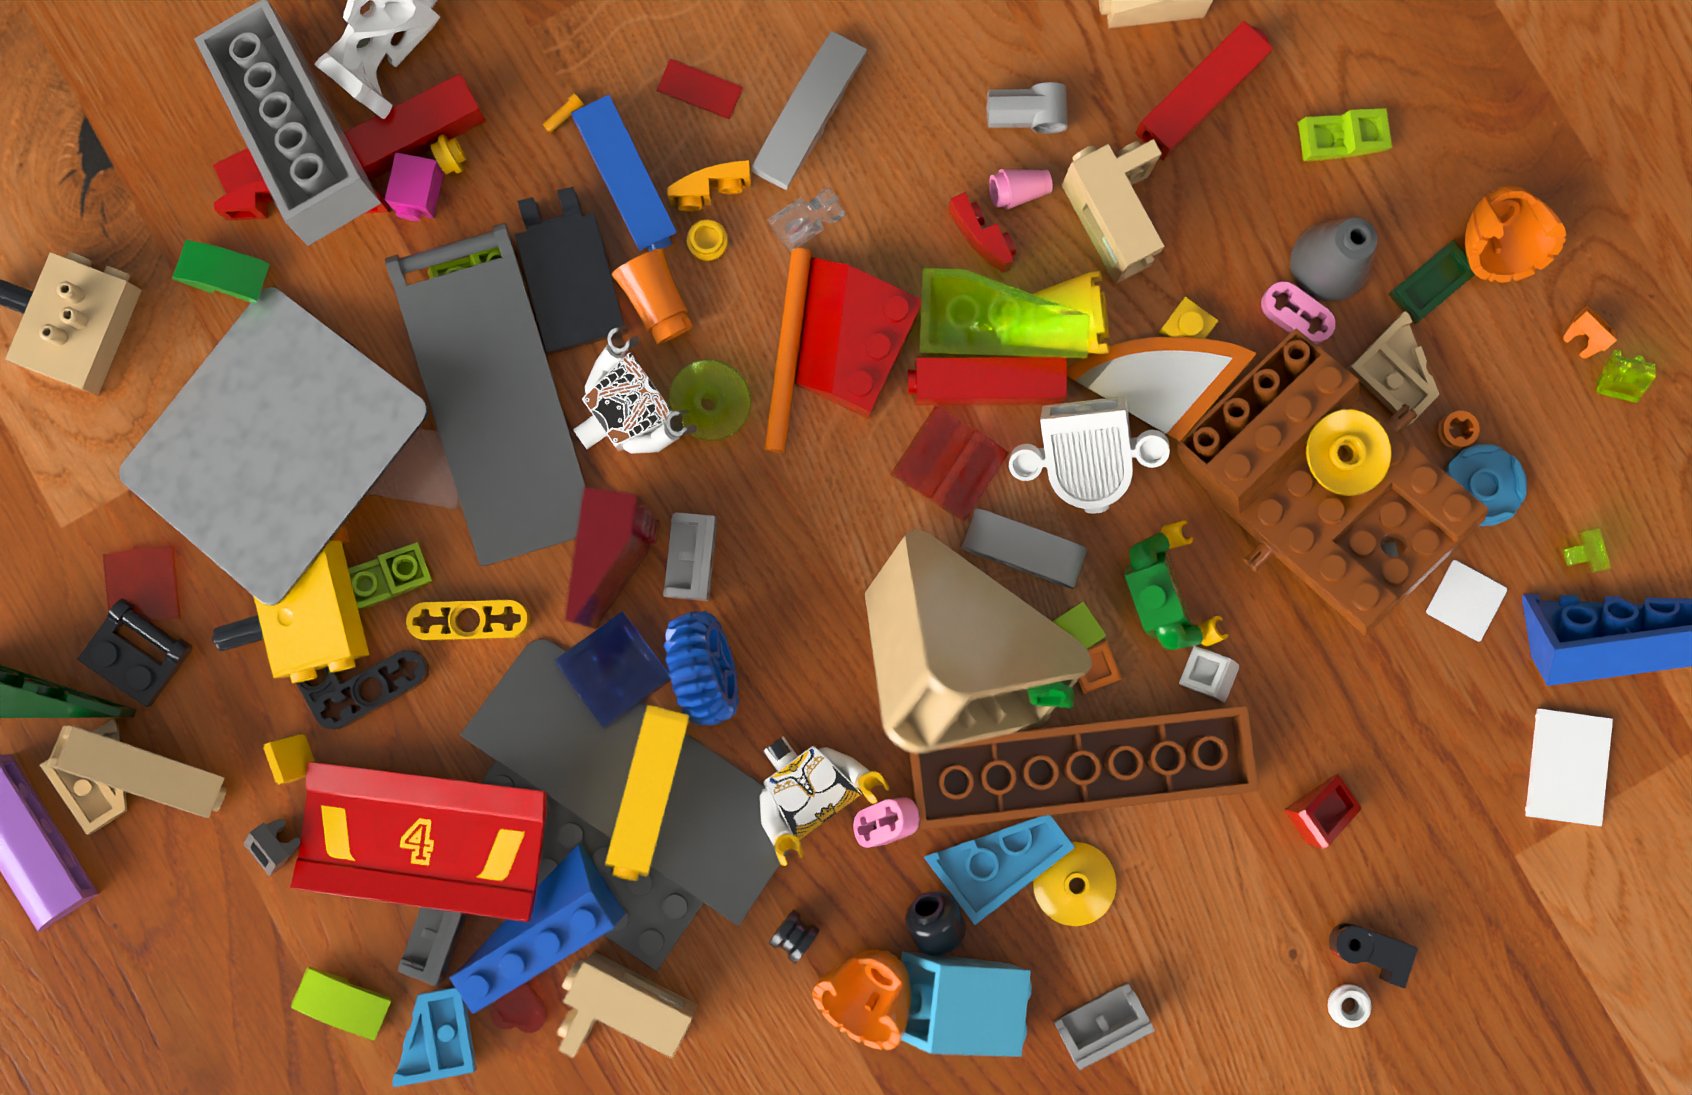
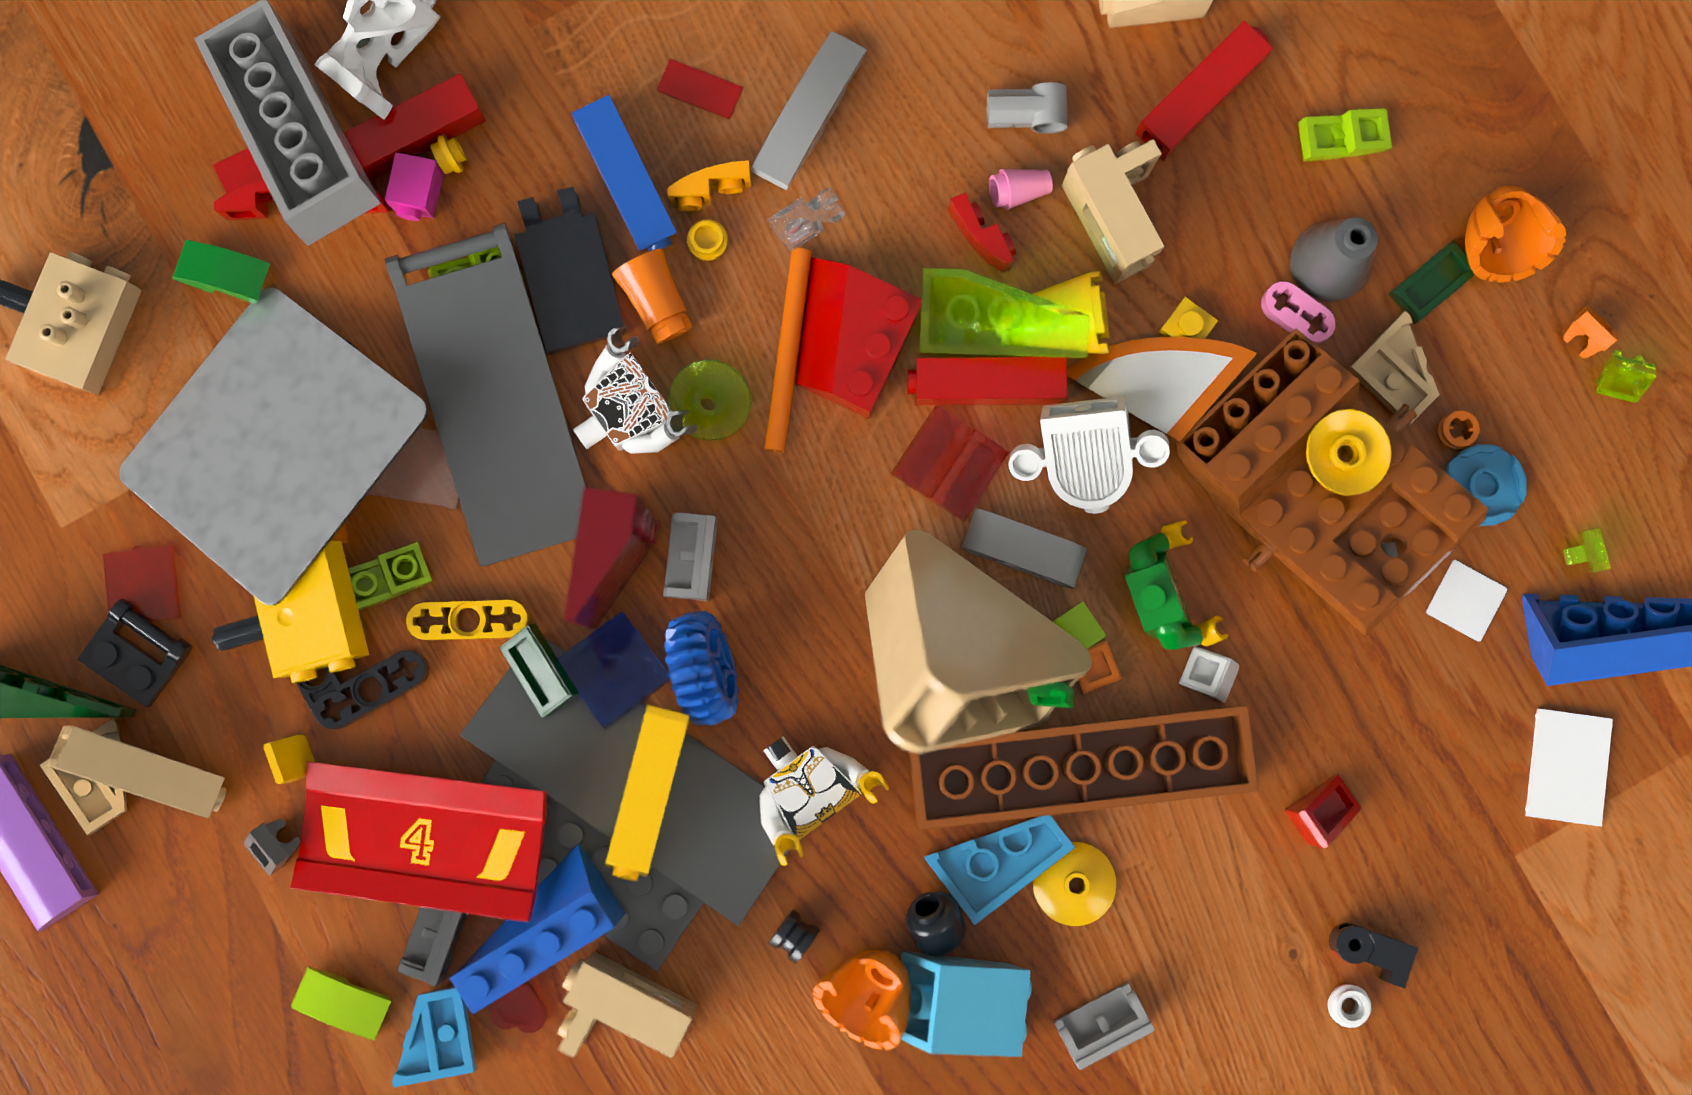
(539, 670): none -> tile
(563, 113): light orange piece -> none
(887, 828): bright pink beam -> none

